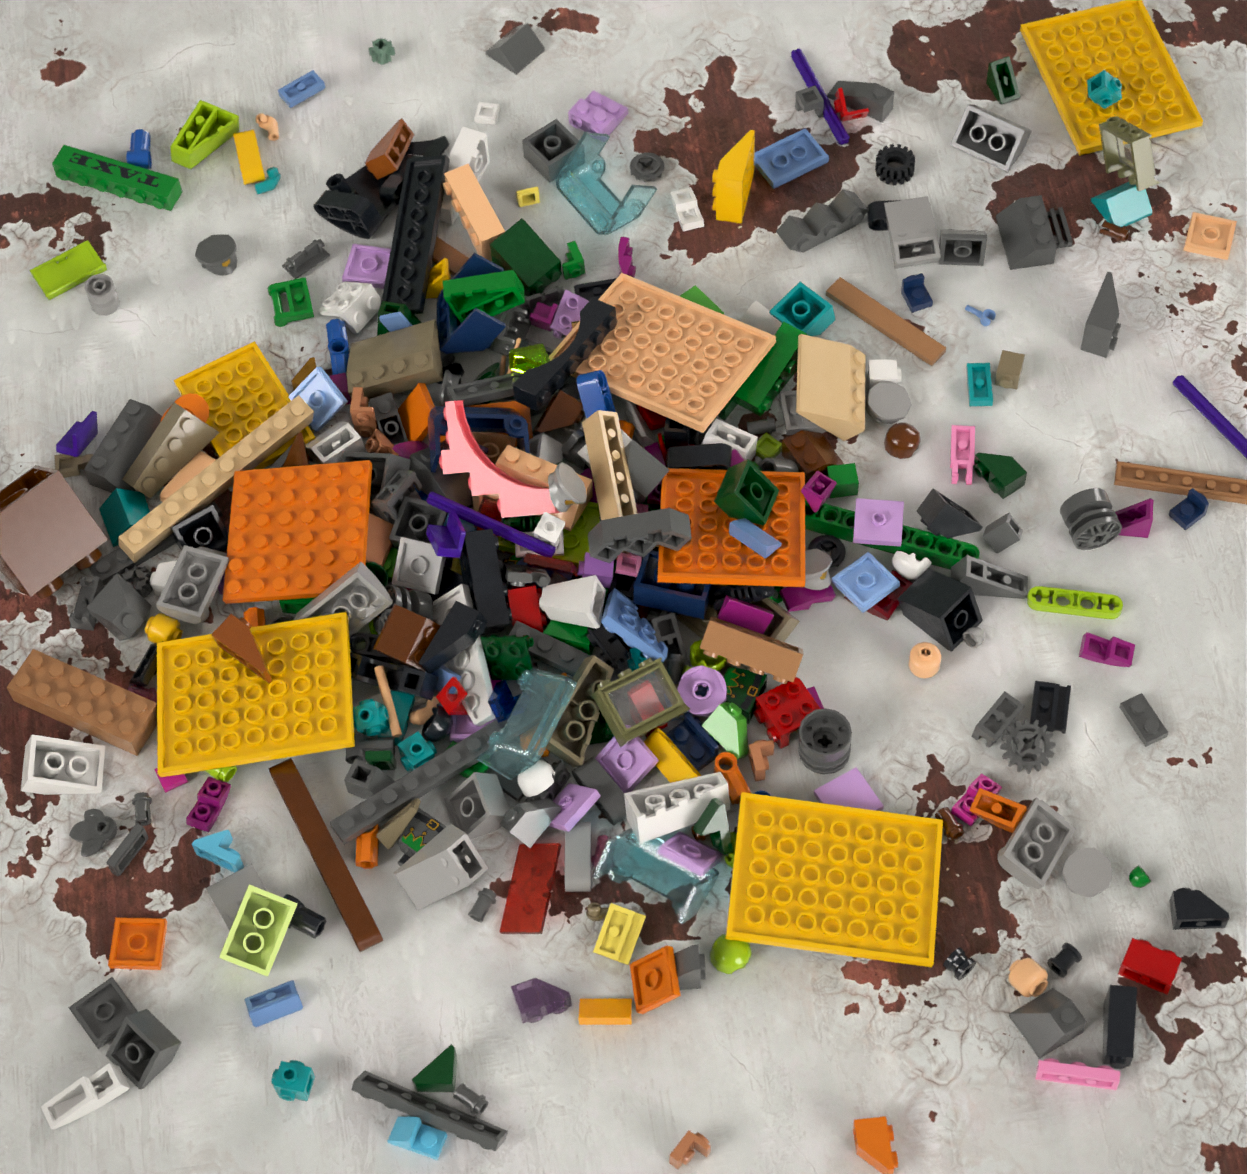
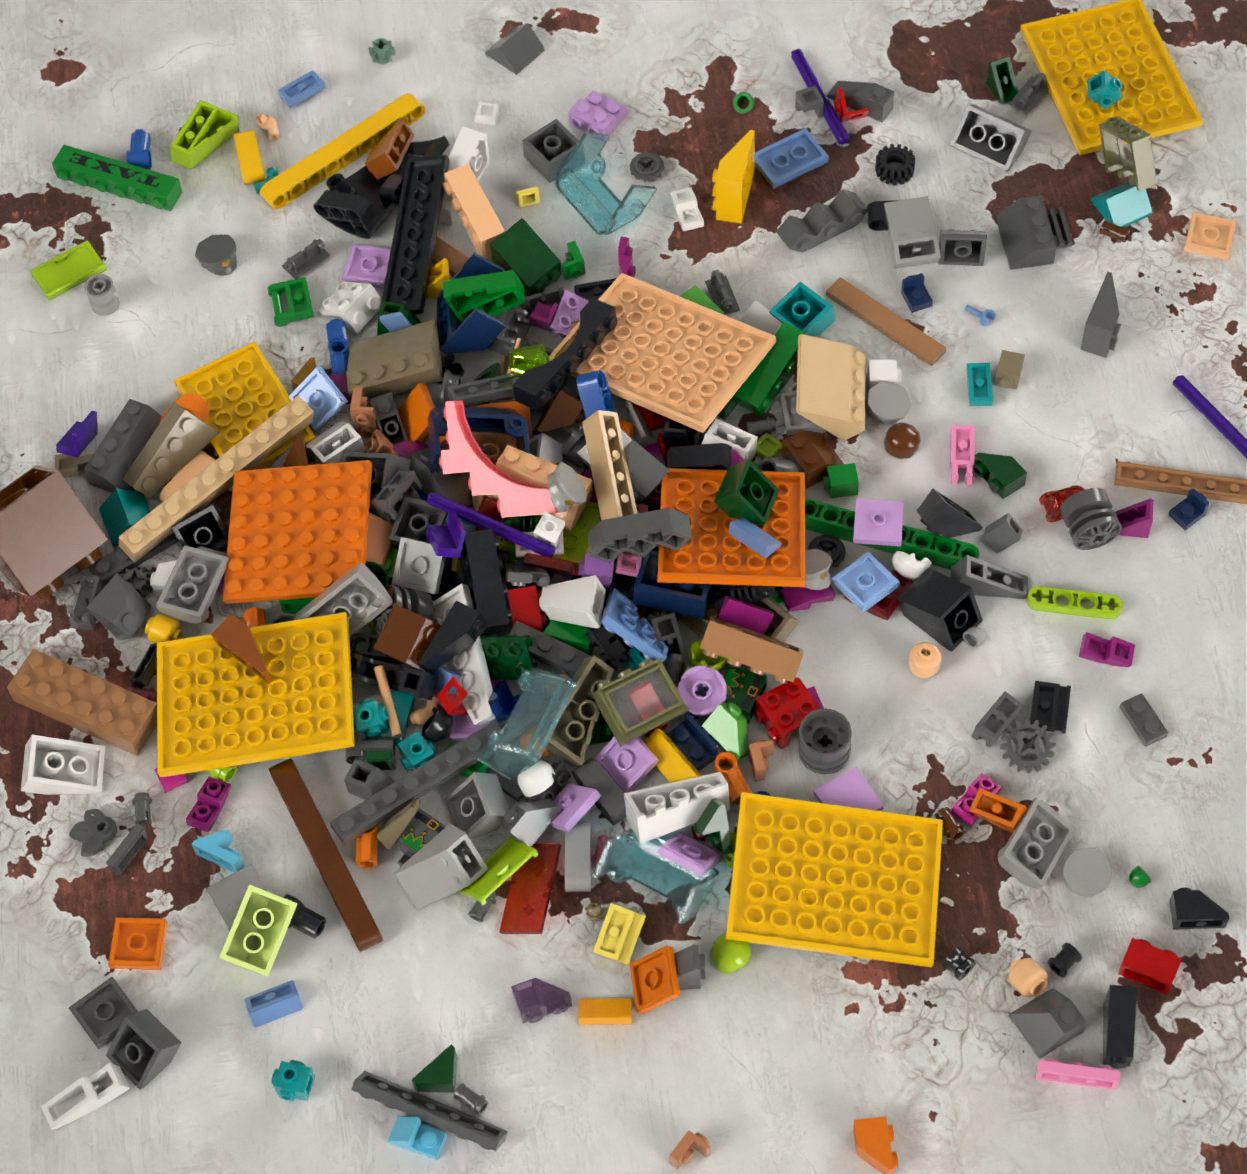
(339, 152): none -> yellow beam
(501, 866): none -> lime door
(721, 292): none -> dark grey hinge
(743, 95): none -> green piece
(818, 490): magenta slope -> none
(1030, 94): none -> dark grey hinge
(1054, 499): none -> clear red piece

